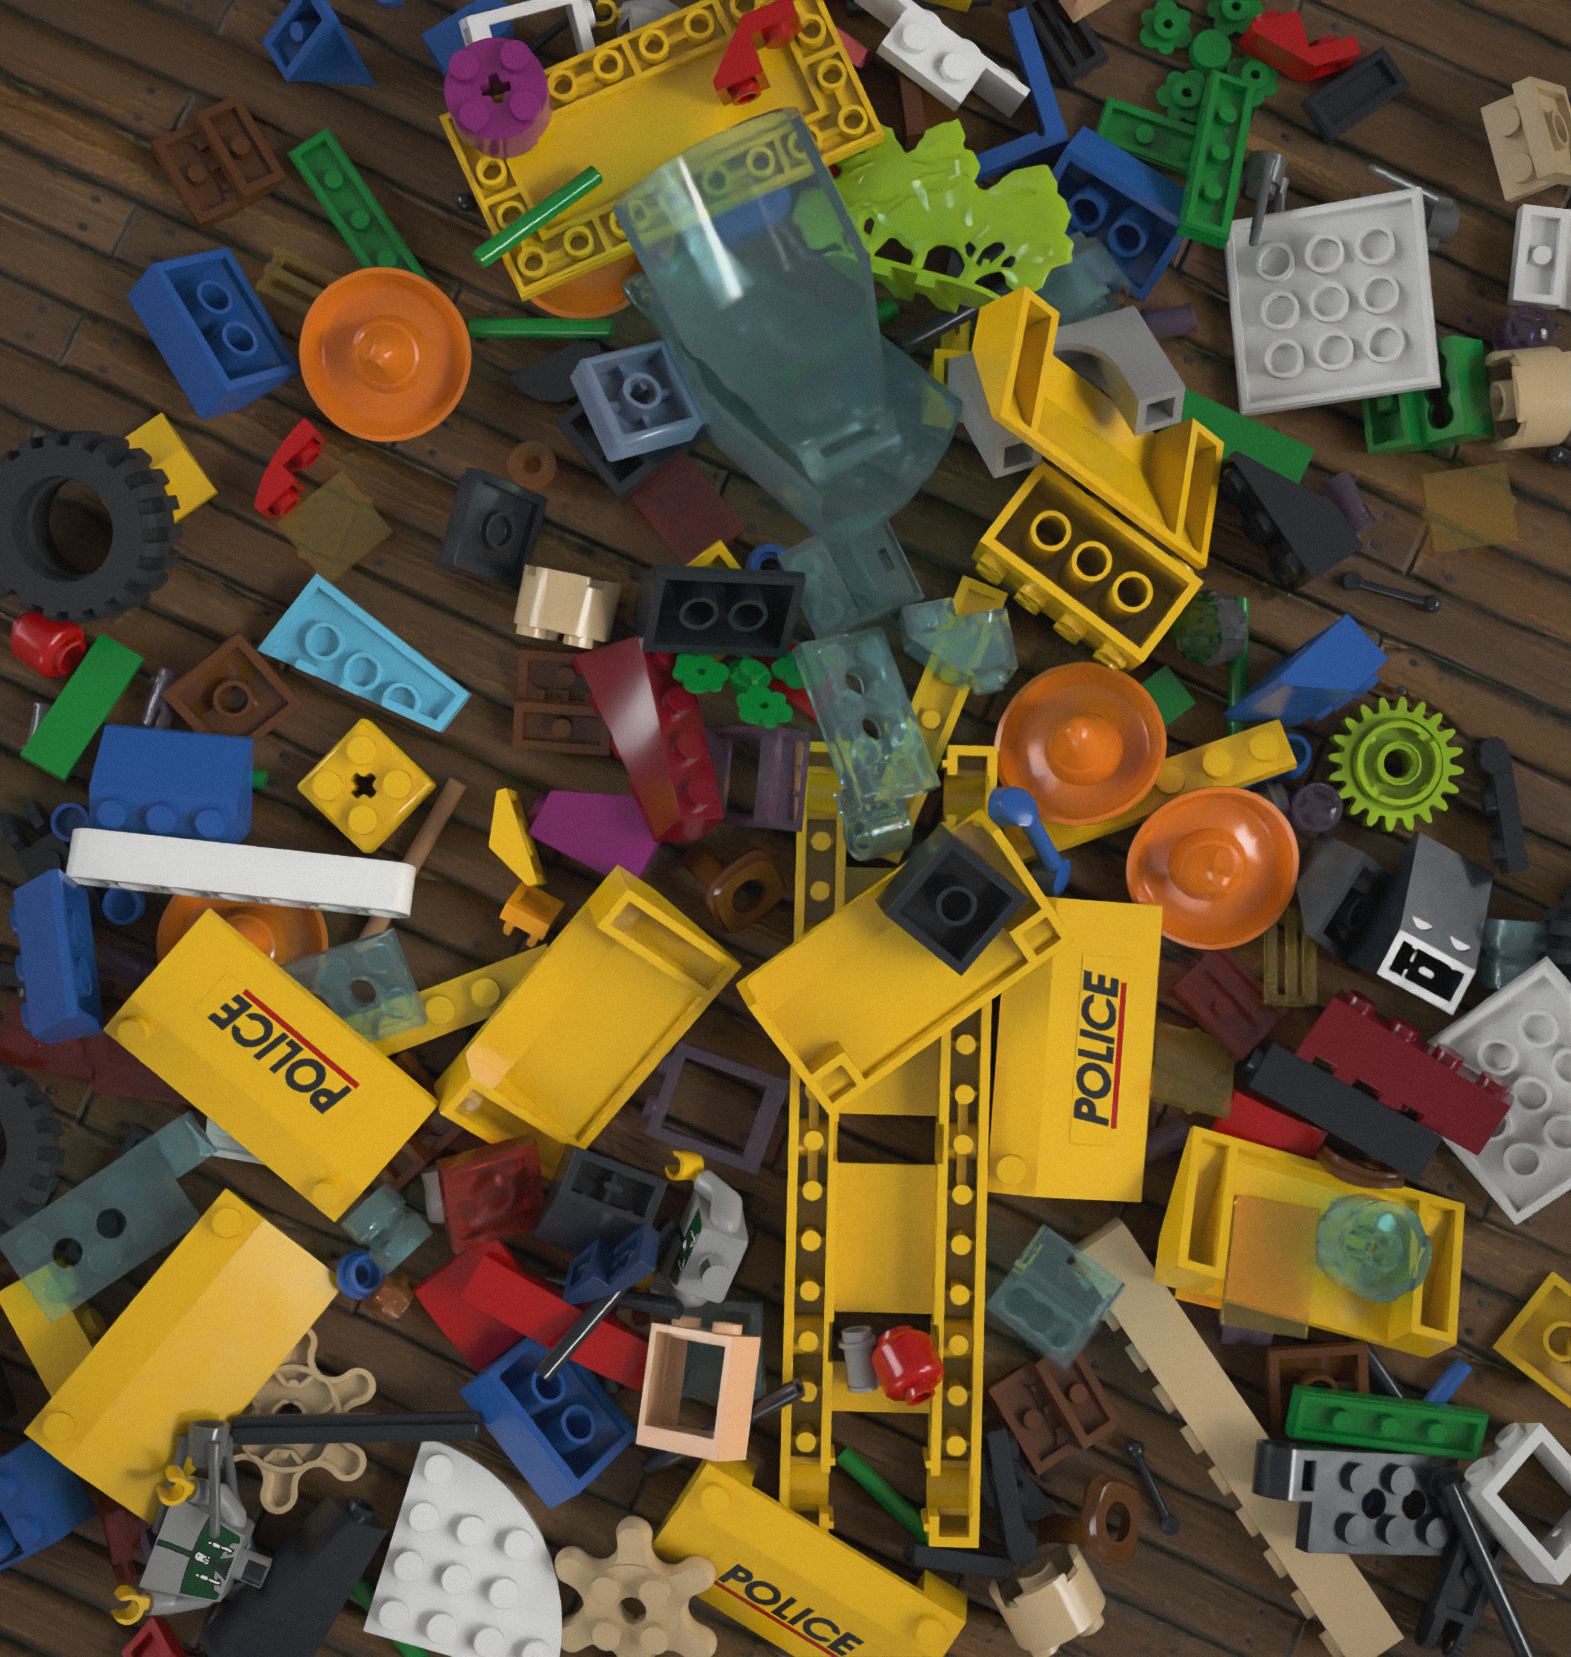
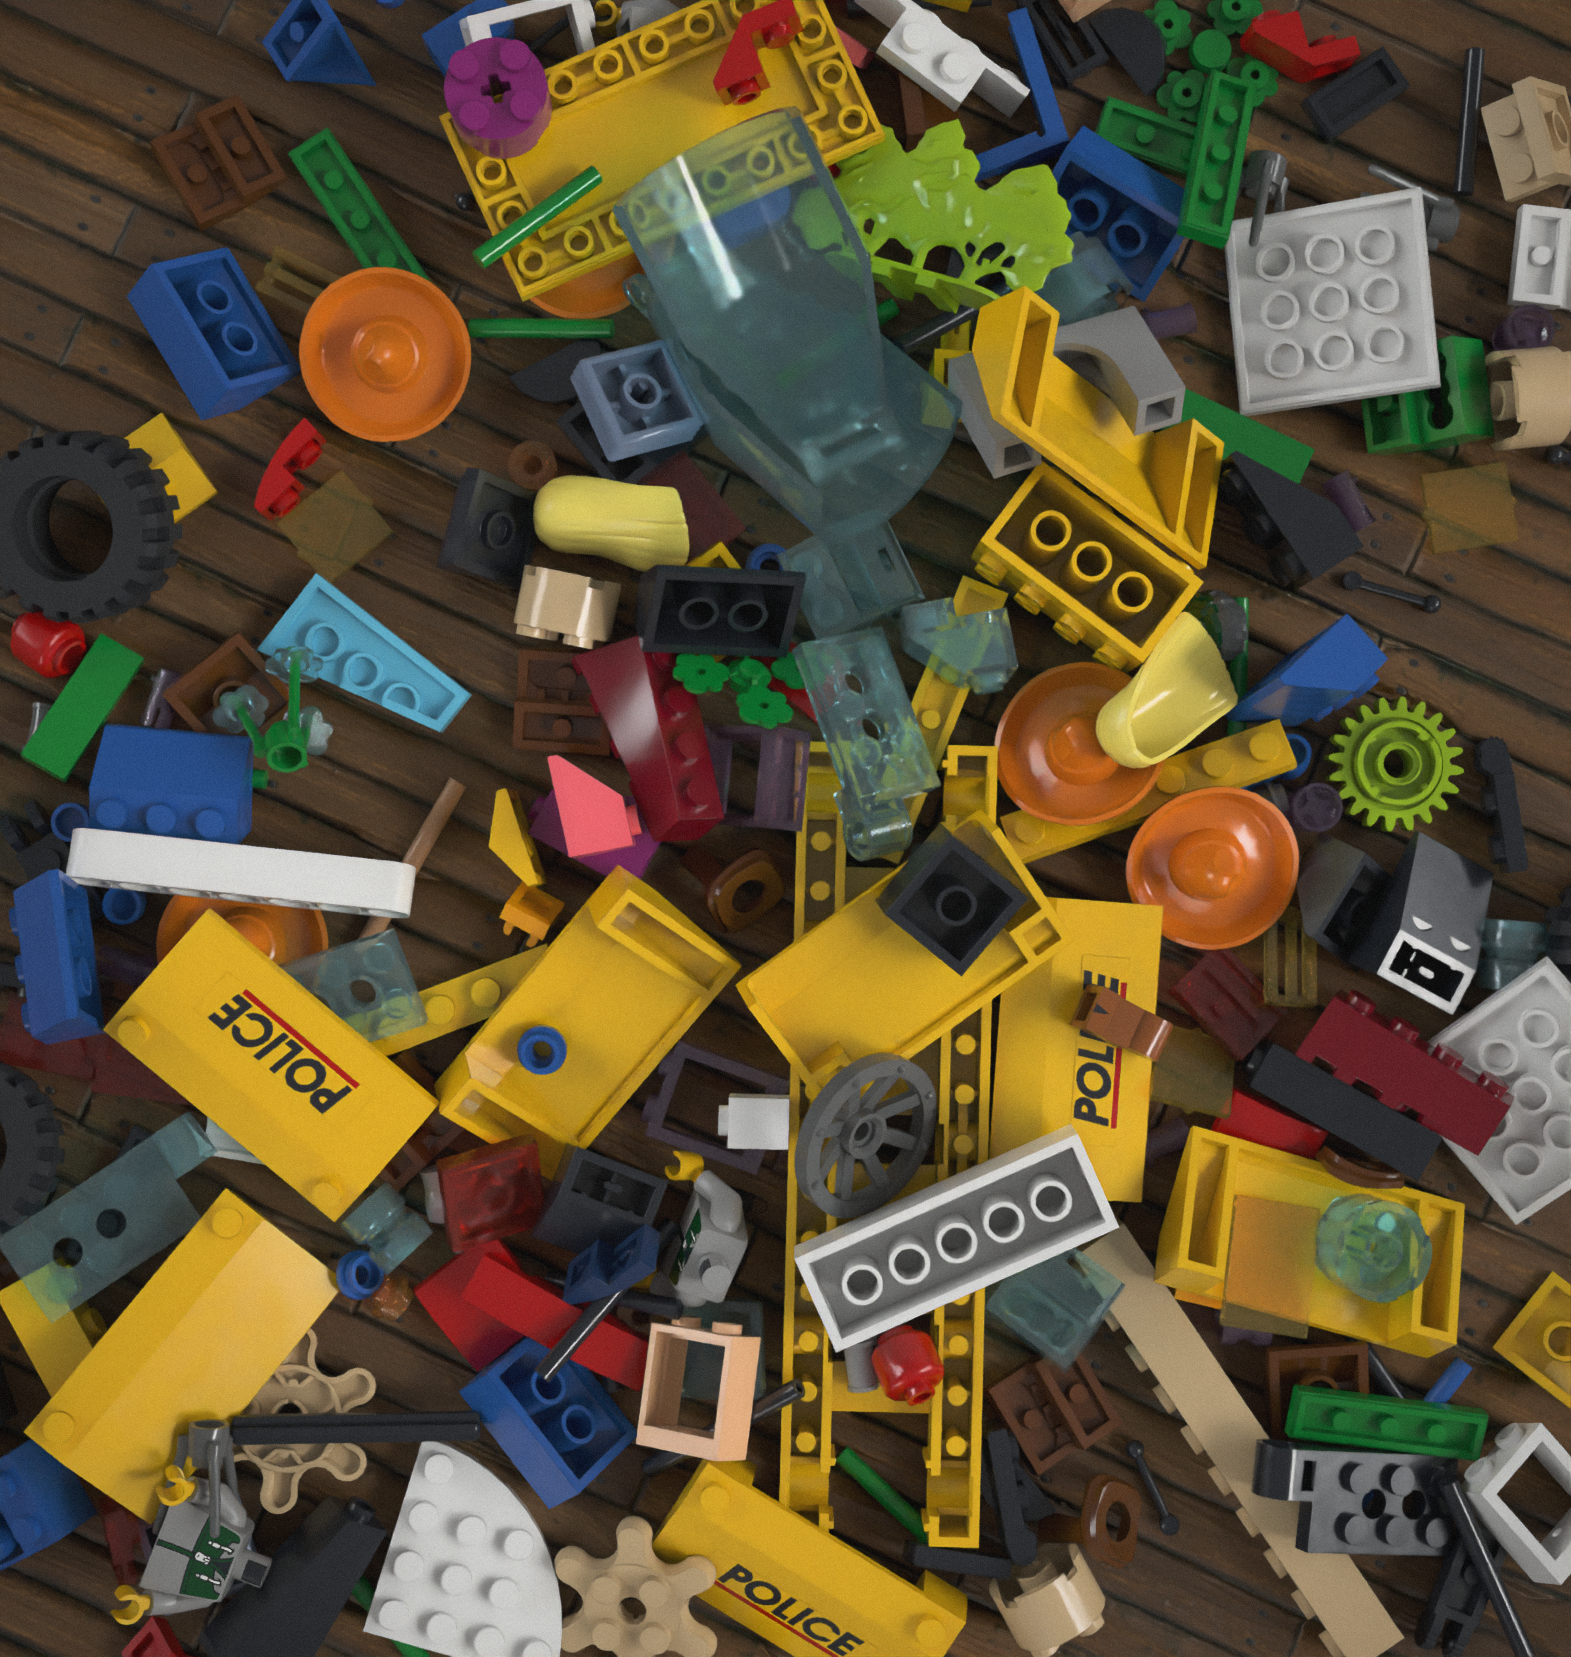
(299, 732): none -> plant
(398, 783): yellow brick -> none
(532, 1060): none -> blue plate
(591, 813): none -> coral slope
(613, 521): none -> light yellow hair
(755, 1121): none -> white brick
(859, 1129): none -> dark grey wheel
(954, 1237): none -> white brick
(1019, 809): blue bar -> none
(1121, 1023): none -> dark orange leg
(1135, 43): none -> black tile
(1169, 699): none -> light yellow hair
(1469, 122): none -> black bar

